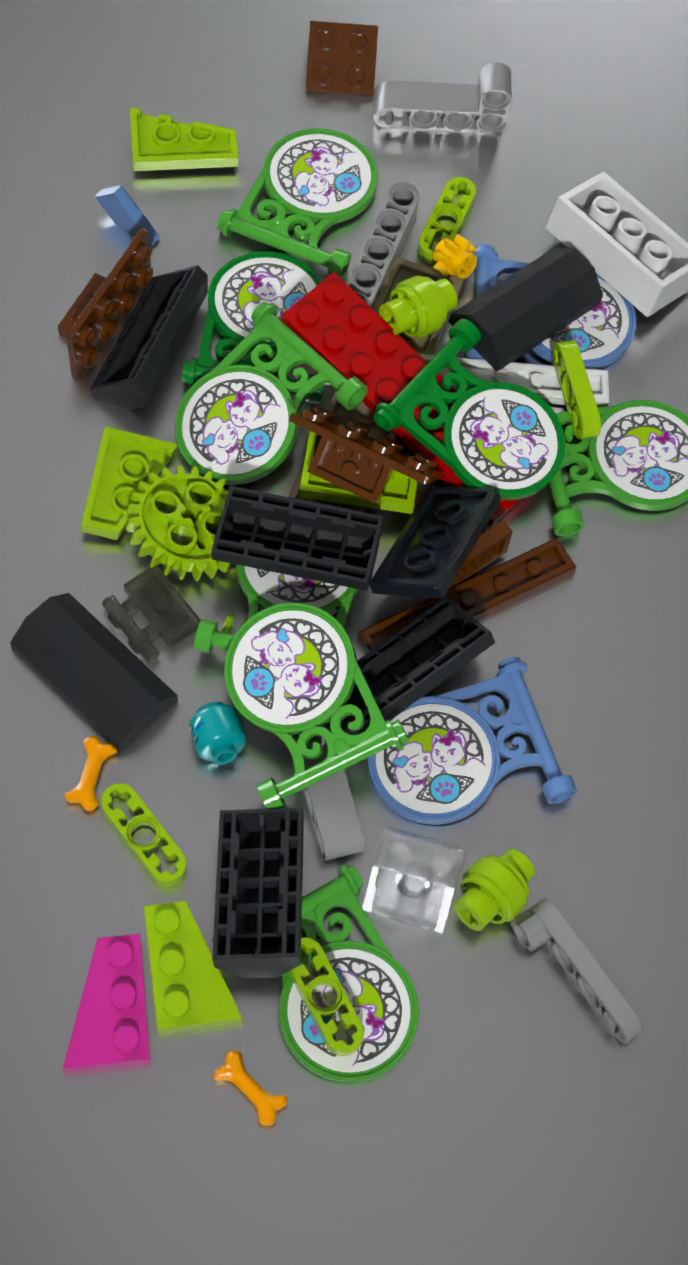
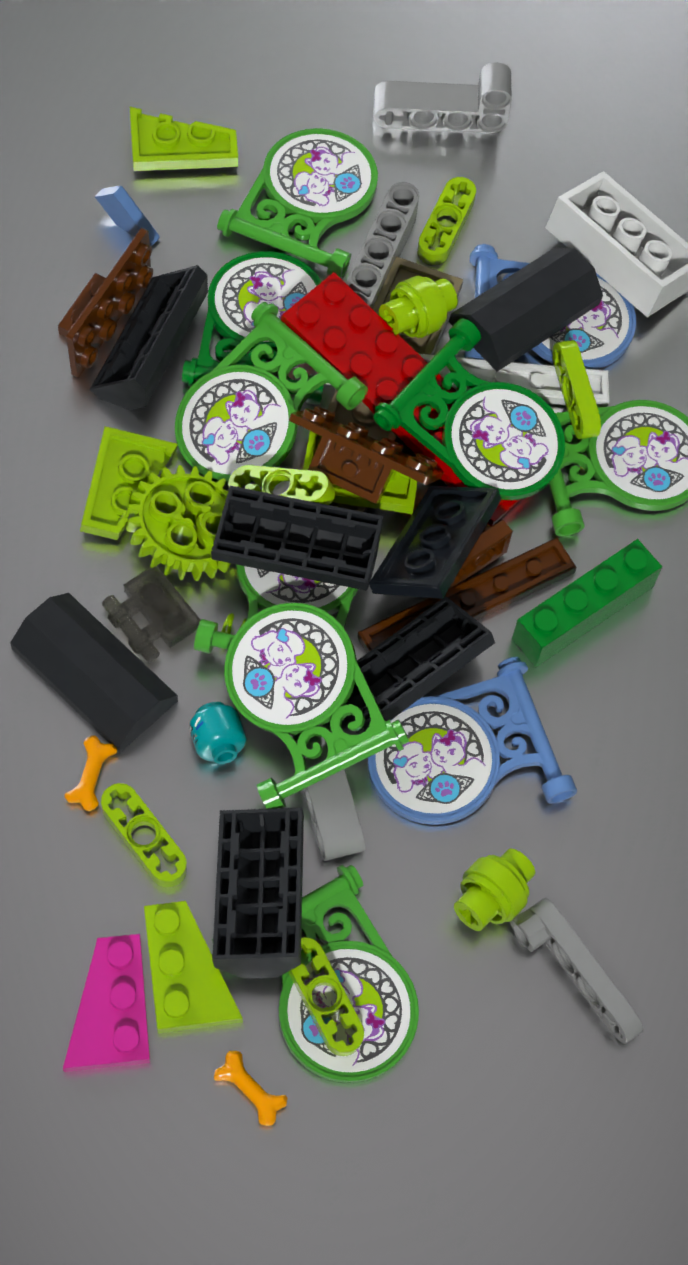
(271, 476): none -> lime beam
(341, 58): reddish brown bracket -> none
(414, 879): clear slope -> none
(455, 257): yellow gear -> none
(586, 602): none -> green brick

